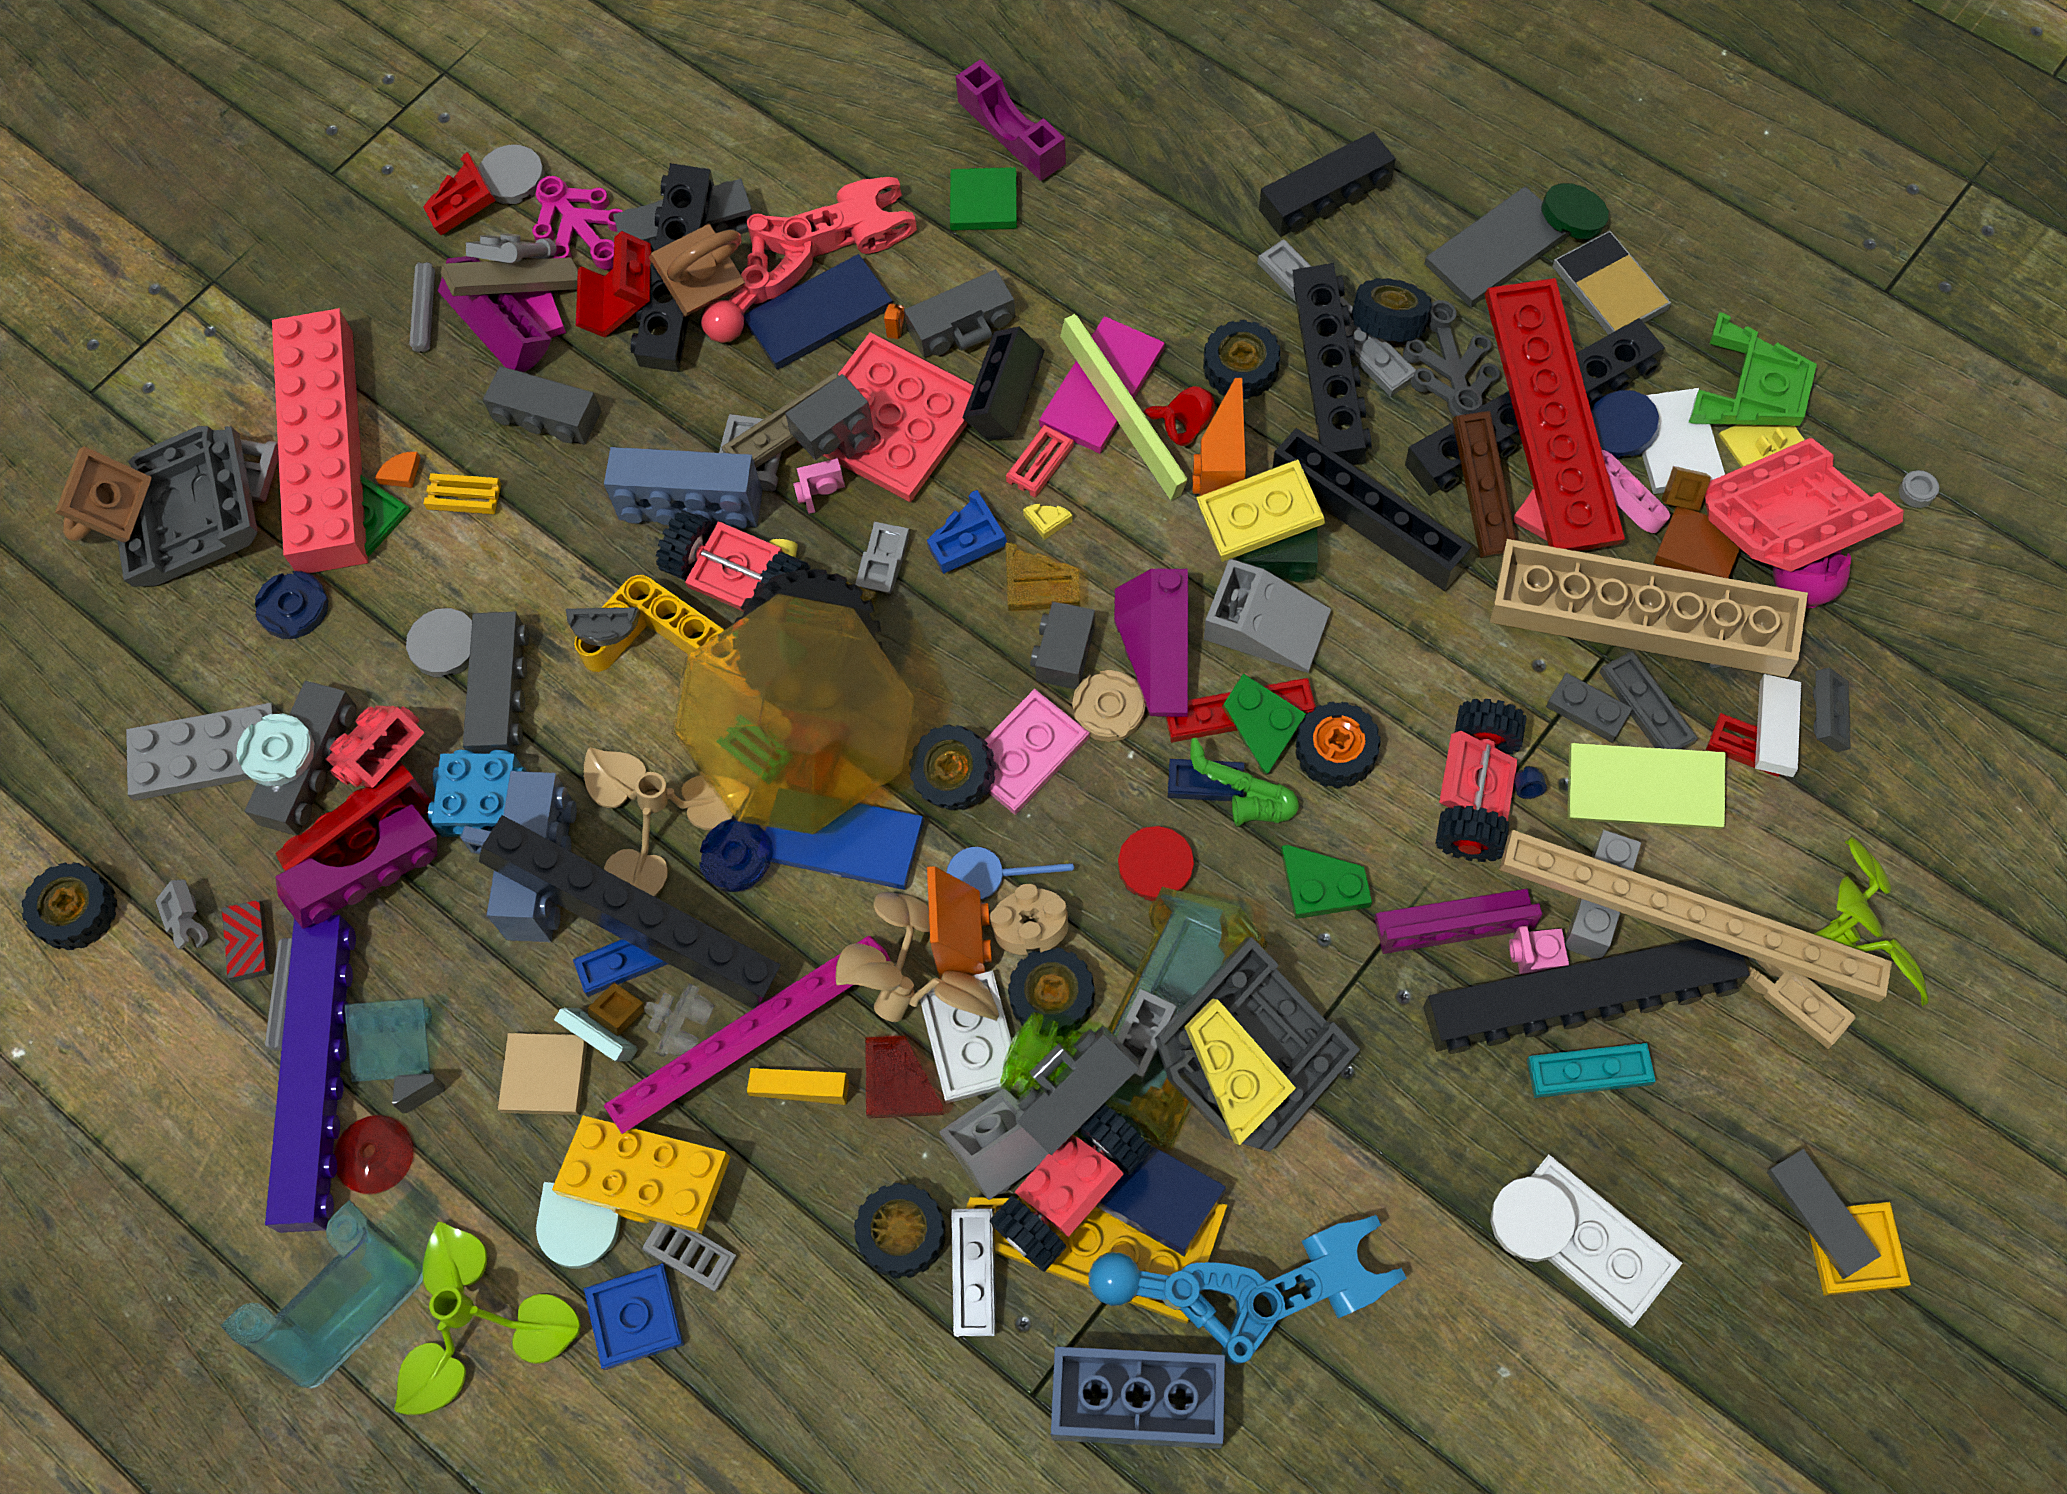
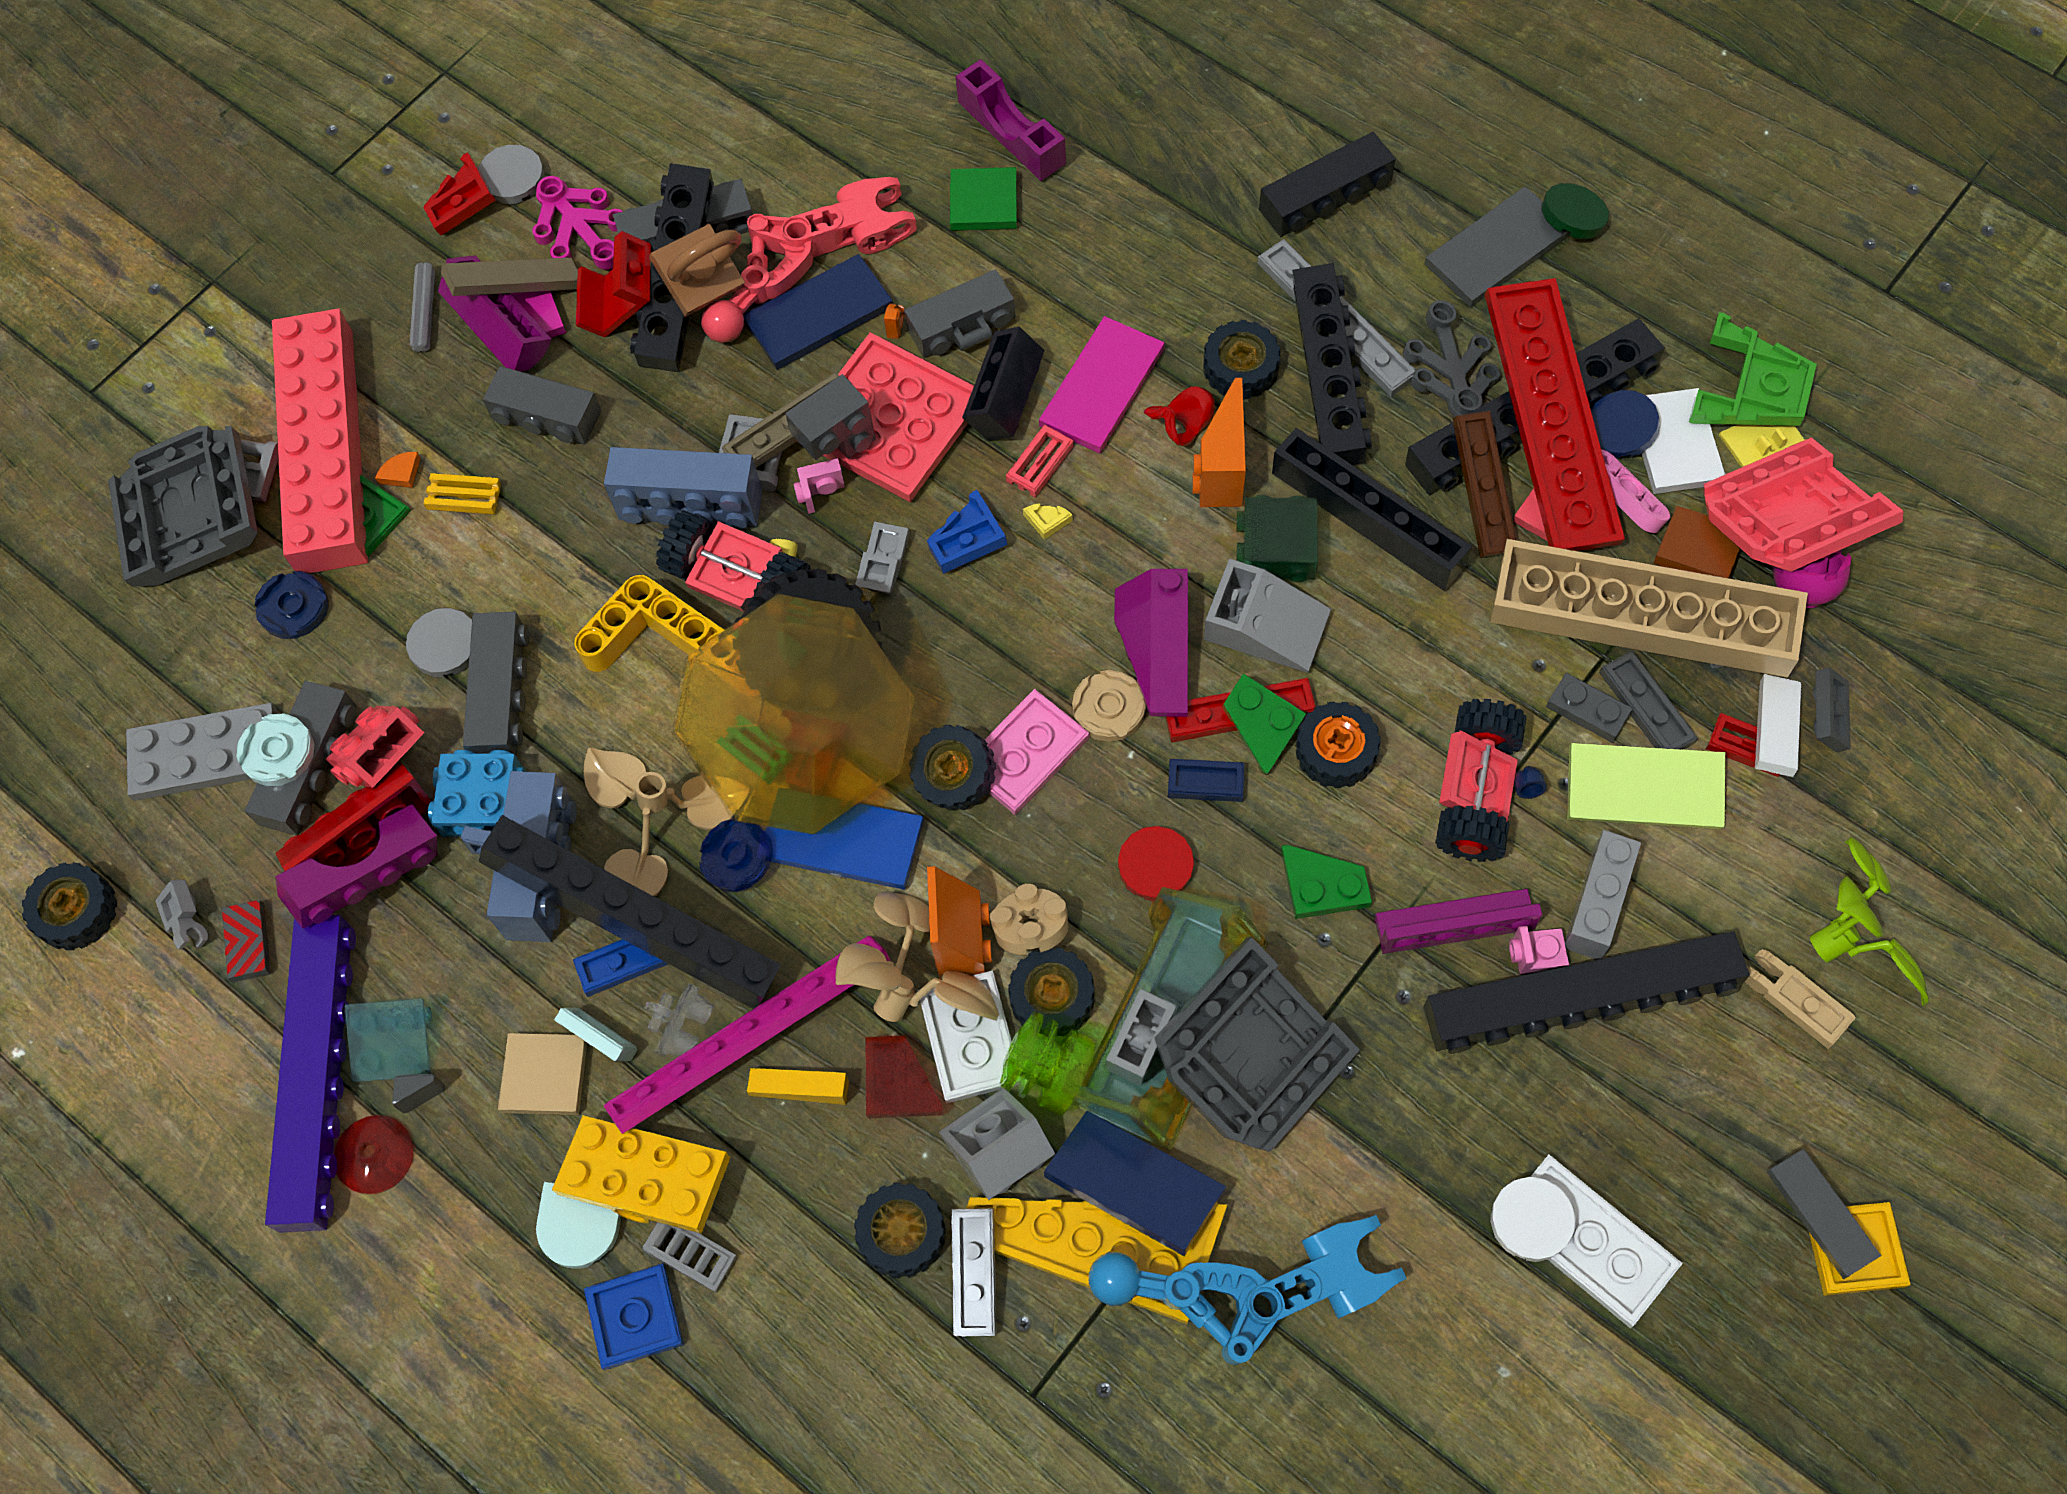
(101, 497): medium nougat tile -> none
(278, 996): light grey axle -> none
(337, 1306): clear light blue windscreen -> none
(454, 1260): lime plant -> none
(509, 248): light grey plate -> none
(602, 625): dark grey tile -> none
(616, 1009): pearl gold plate -> none
(984, 871): medium blue piece -> none
(1038, 581): clear yellow wing -> none
(1064, 645): dark grey brick -> none
(1069, 1186): plate -> none
(1078, 1091): dark grey piece -> none
(1118, 1375): sand blue brick -> none
(1123, 407): yellowish green tile -> none
(1237, 1070): light yellow wing -> none
(1260, 510): light yellow tile -> none
(1263, 799): bright green piece -> none
(1391, 309): black wheel -> none
(1590, 1070): teal tile -> none
(1610, 283): tile -> none
(1686, 488): pearl gold plate -> none
(1696, 916): tan plate -> none
(1918, 489): light grey tile -> none

